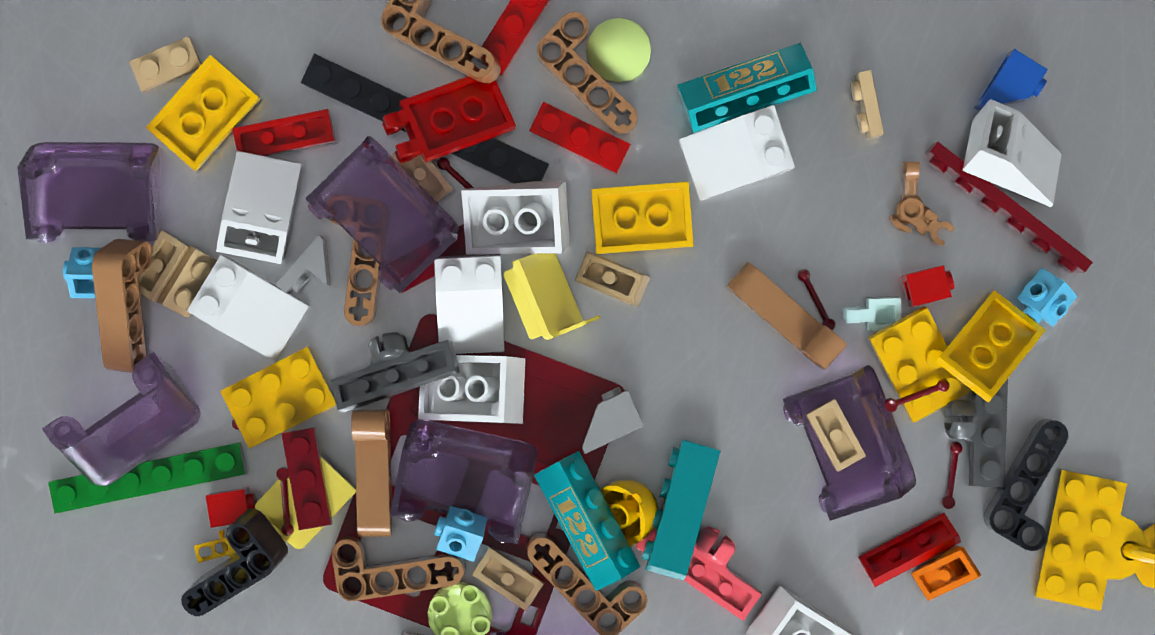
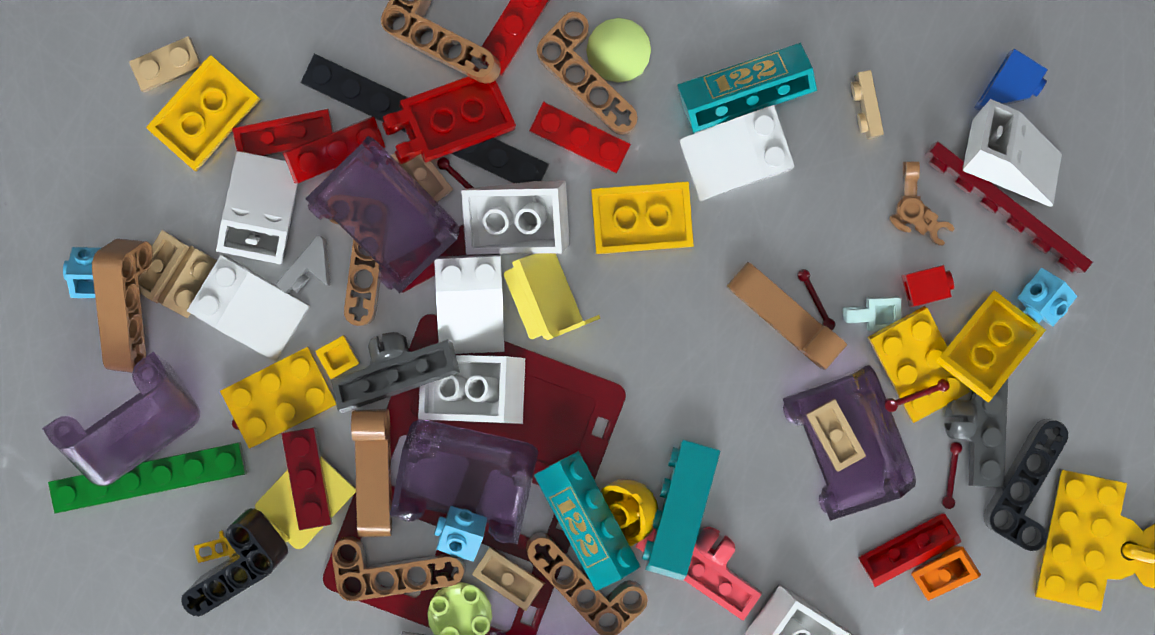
(90, 188): clear purple windscreen -> none
(228, 505): red brick -> none
(282, 474): dark red hinge -> none
(329, 150): none -> red plate
(337, 357): none -> yellow plate
(612, 279): tan slope -> none
(612, 419): light grey slope -> none

